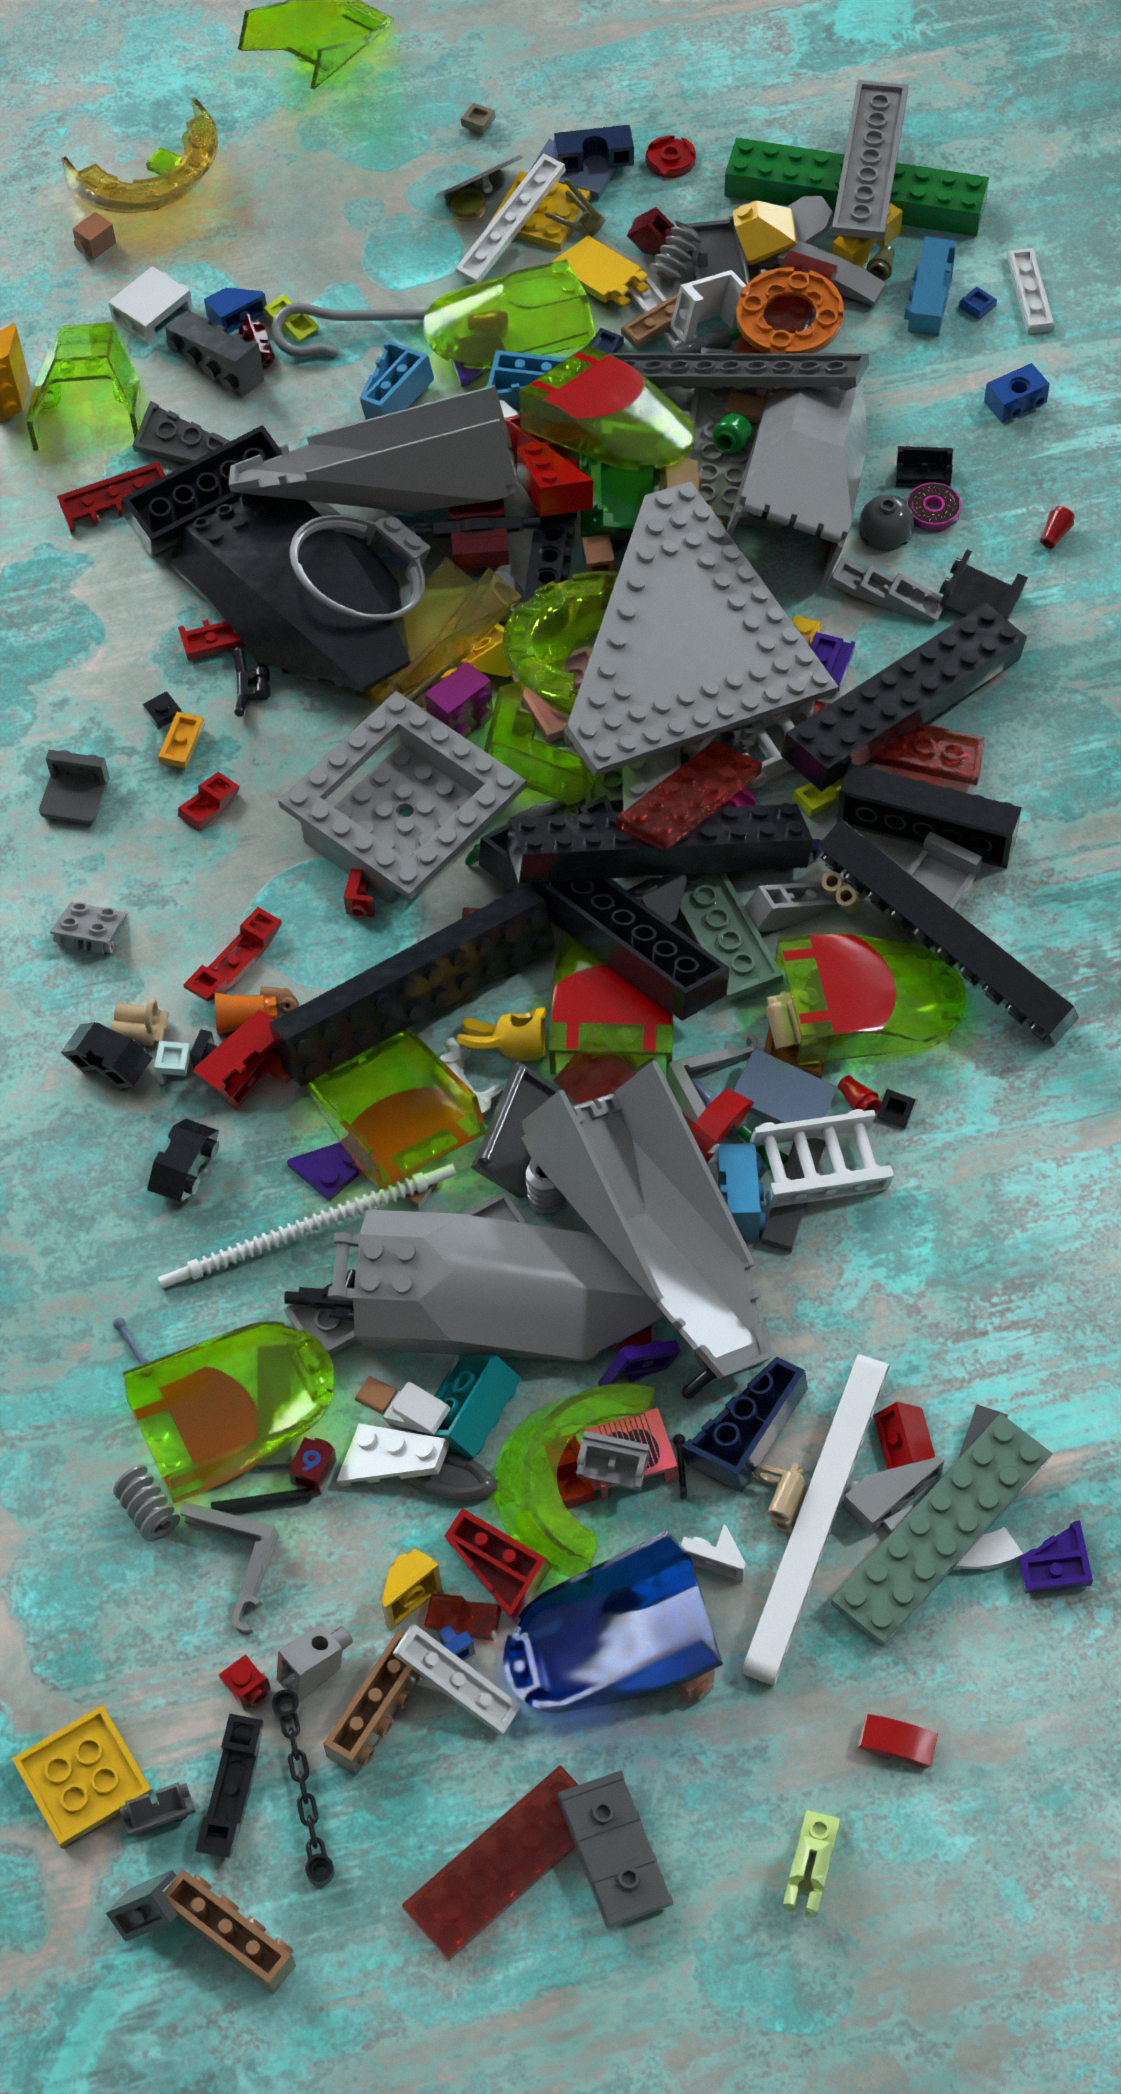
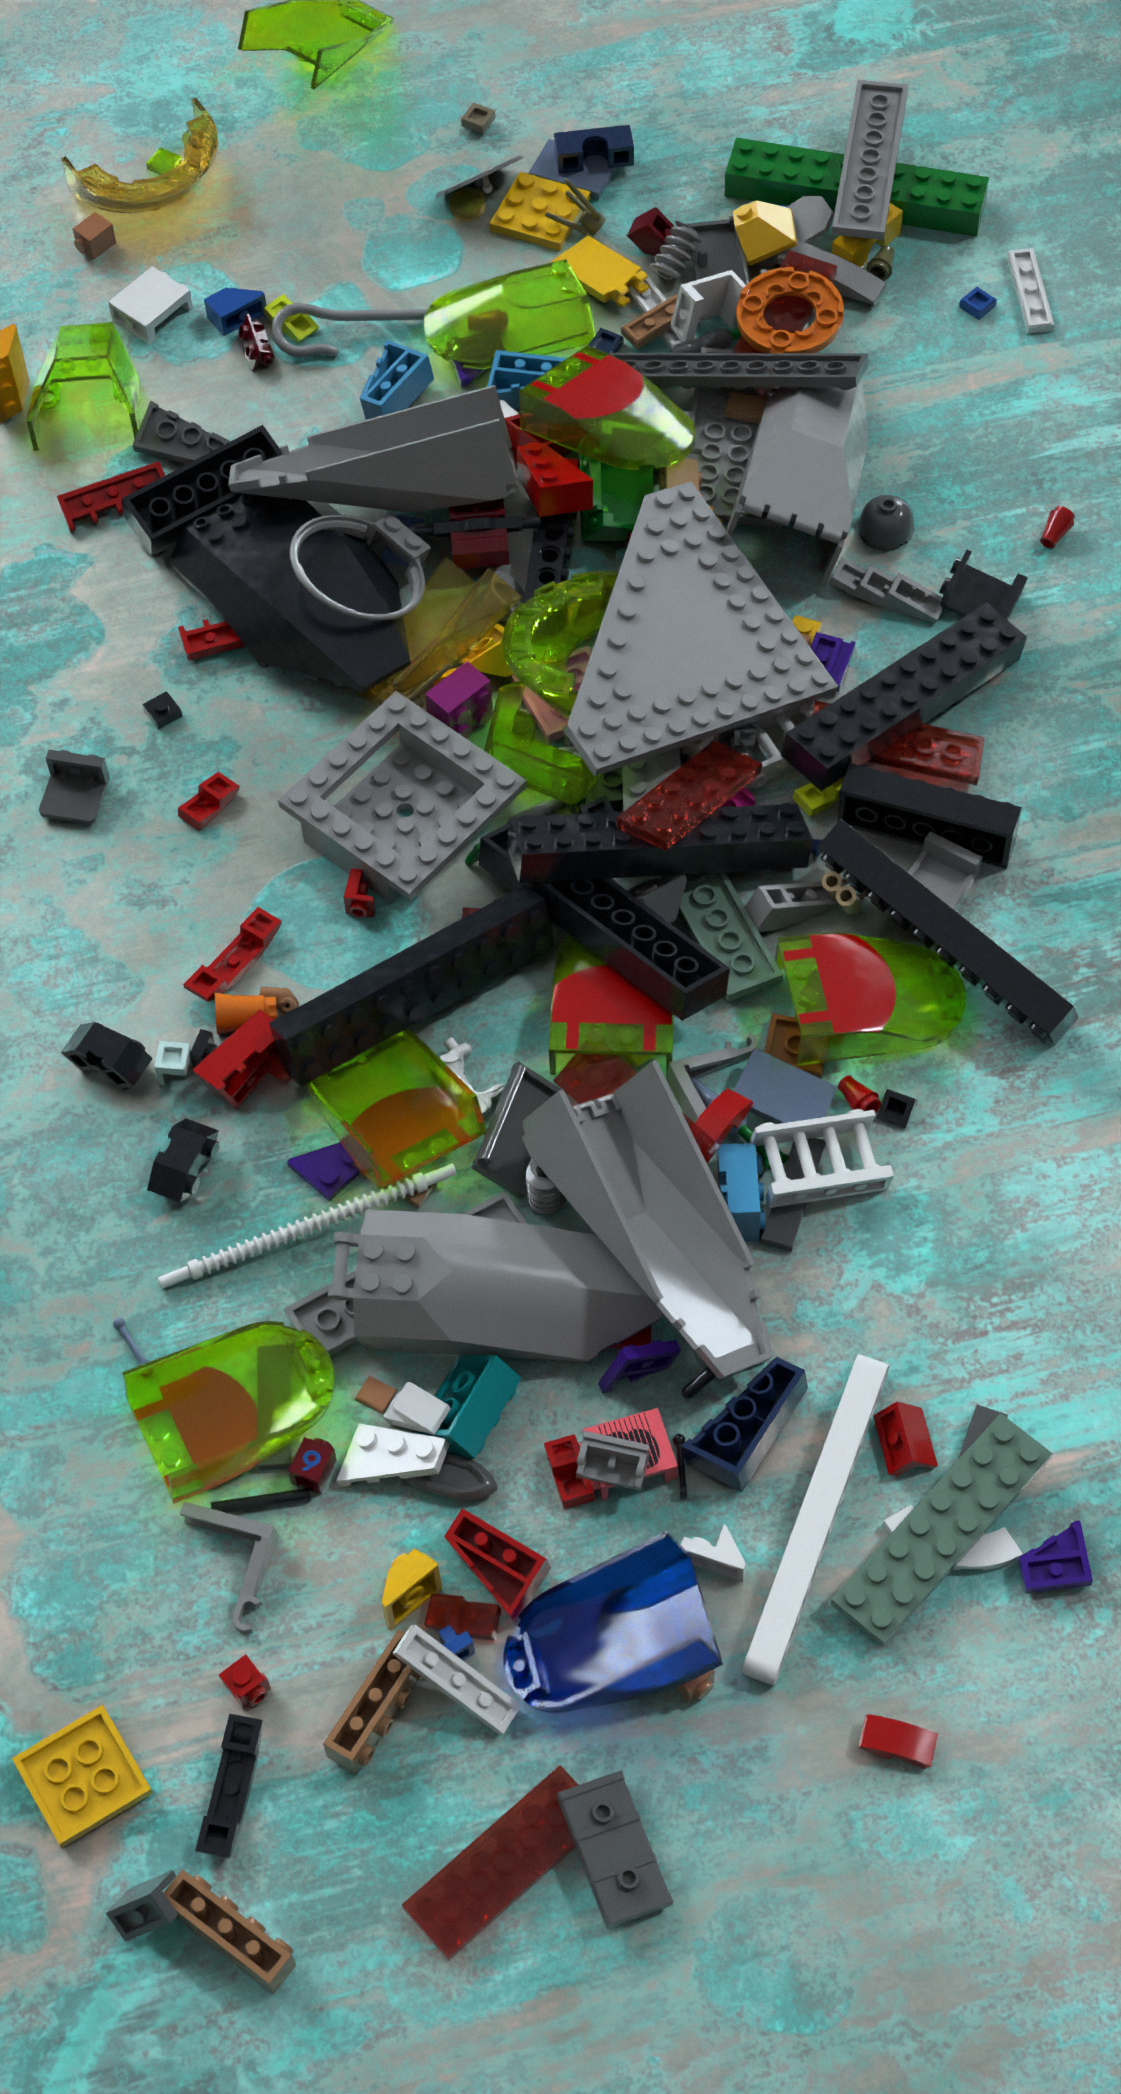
(87, 927): light grey hinge -> none
(141, 1022): tan piece -> none
(145, 1504): light grey piece -> none
(172, 1806): dark grey hinge -> none
(181, 740): light orange plate -> none
(216, 352): black wedge -> none
(259, 676): black piece -> none
(311, 1659): light grey torso -> none
(316, 1860): black piece -> none
(319, 1299): black piece -> none
(510, 219): white plate -> none
(514, 1035): yellow piece -> none
(528, 1469): clear neon green windscreen -> none
(598, 553): nougat brick -> none
(670, 156): red tile -> none
(732, 433): green head -> none
(783, 1021): tan piece -> none
(788, 1494): tan piece -> none
(811, 1861): yellowish green plate -> none
(888, 1492): light grey slope -> none
(923, 466): black hinge -> none
(932, 286): dark azure wedge -> none
(936, 494): tile -> none
(1016, 392): blue brick -> none

